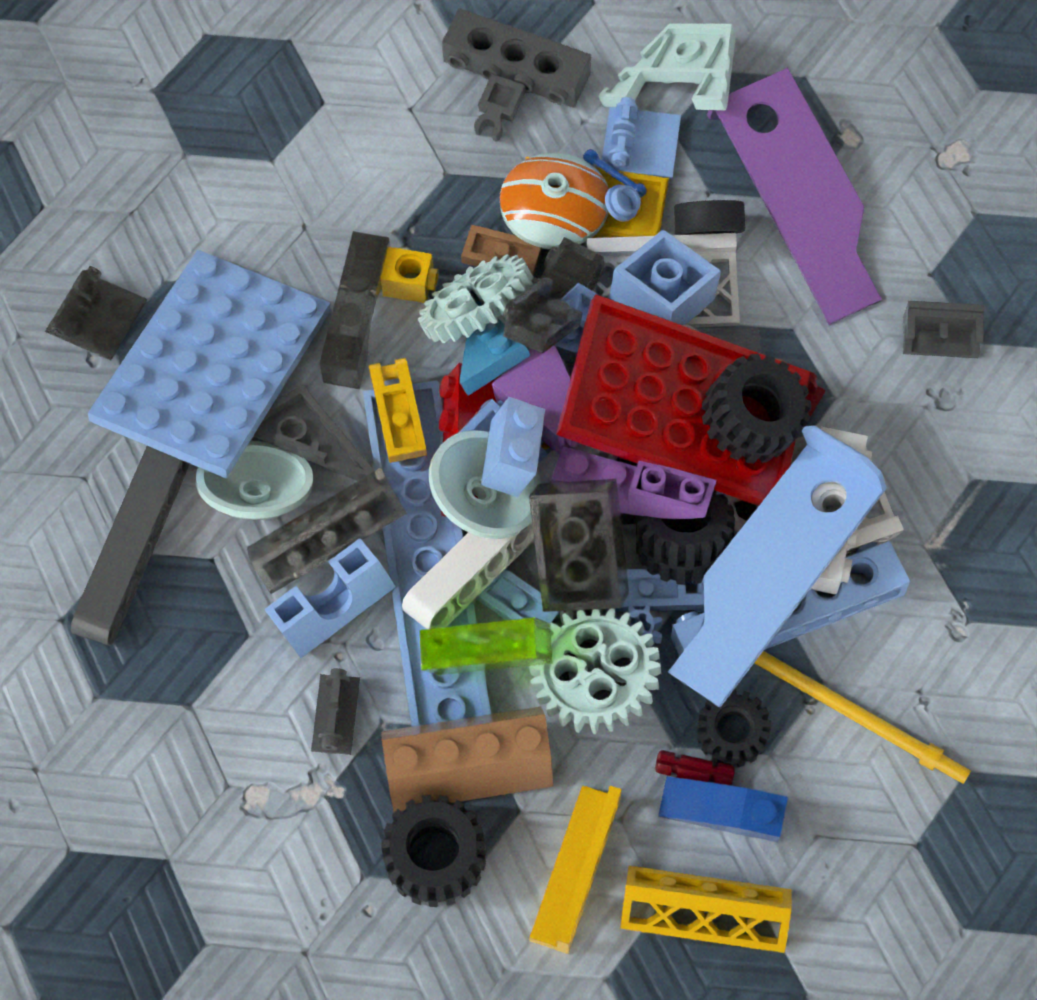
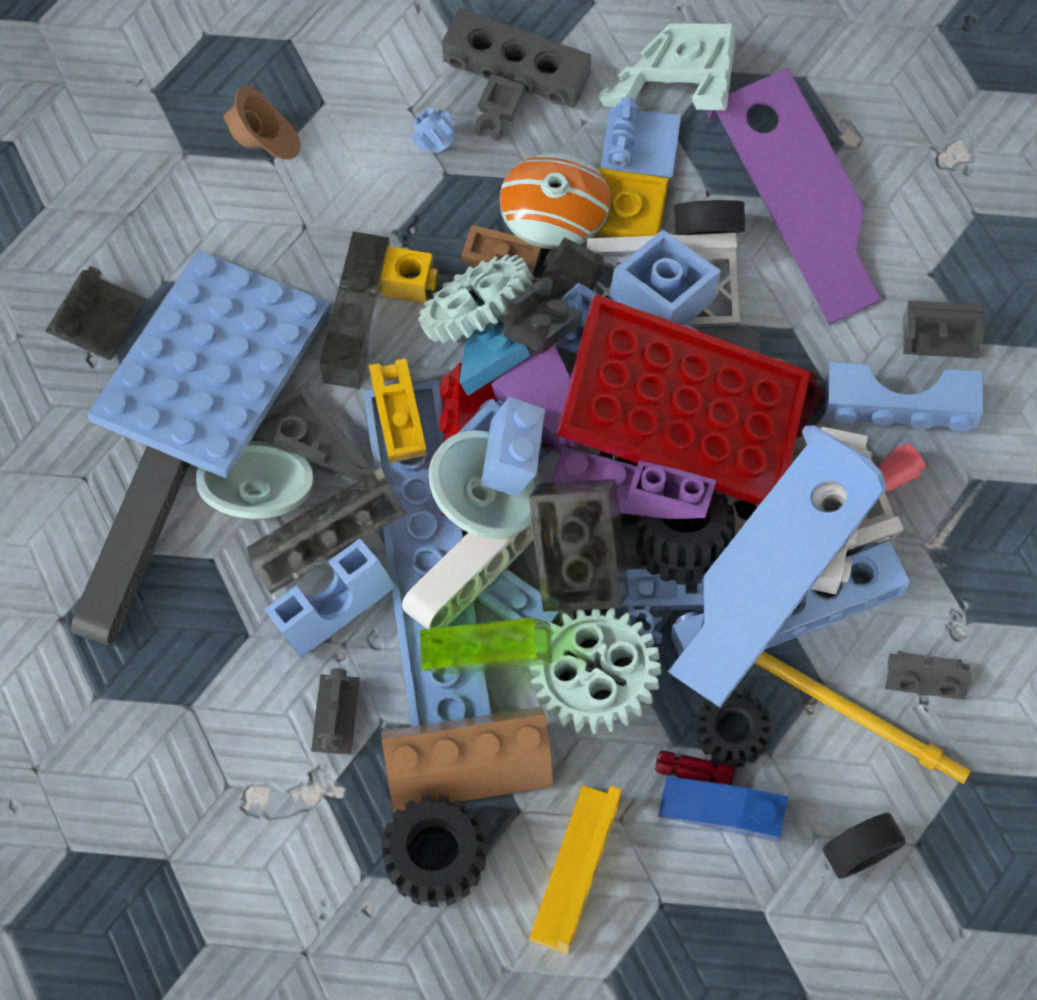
(260, 126): none -> medium nougat piece
(433, 130): none -> light blue gear
(593, 158): blue hinge -> none
(622, 202): light blue plate -> none
(709, 895): yellow fence -> none
(773, 388): black tyre -> none
(857, 396): none -> light blue arch
(864, 845): none -> black tyre
(901, 466): none -> coral cone
(943, 678): none -> dark grey hinge

